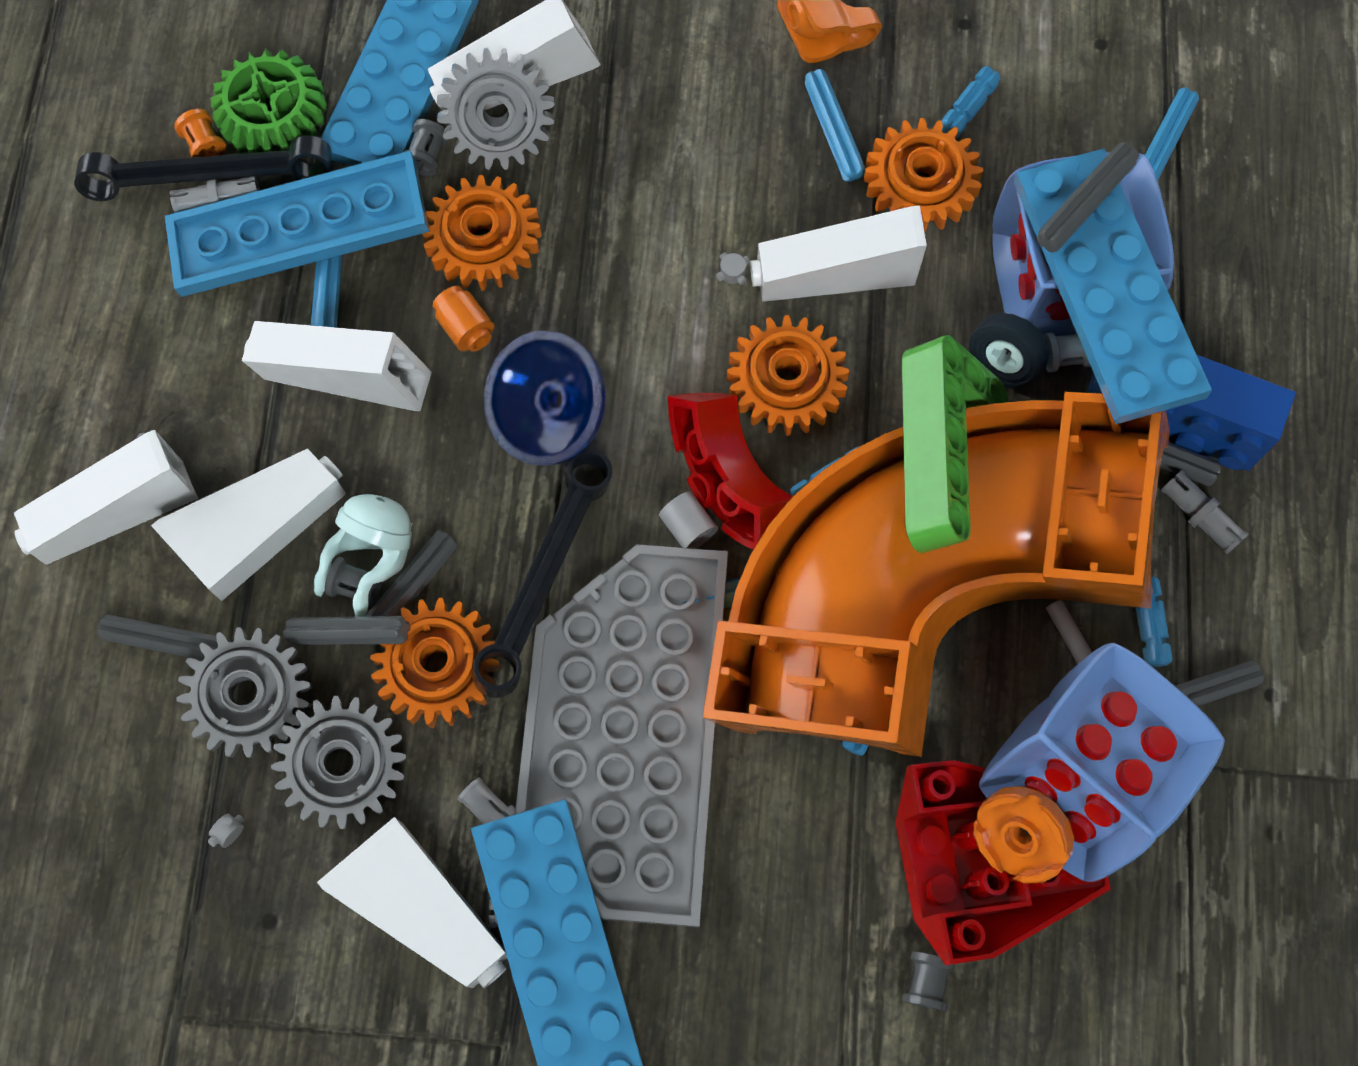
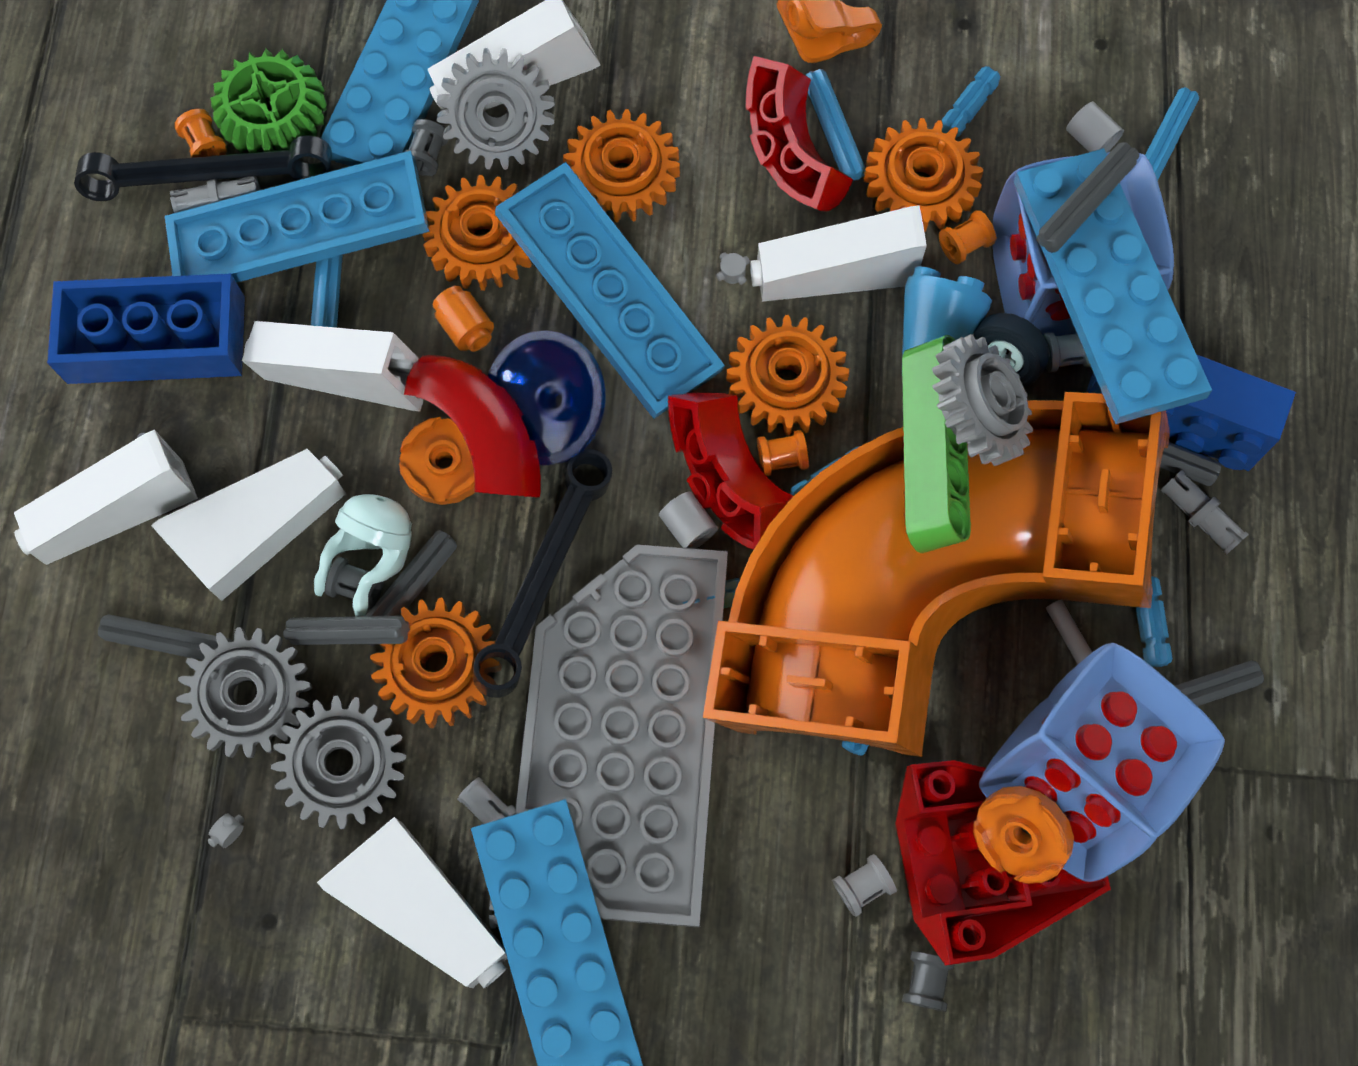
(146, 328): none -> blue brick
(420, 458): none -> orange plate
(488, 419): none -> red brick
(609, 289): none -> dark azure plate
(650, 160): none -> orange gear
(781, 135): none -> red brick
(783, 453): none -> orange bush
(864, 885): none -> light grey bush
(941, 307): none -> dark azure cone
(967, 237): none -> orange bush
(982, 400): none -> light grey gear
(1094, 128): none -> light grey beam

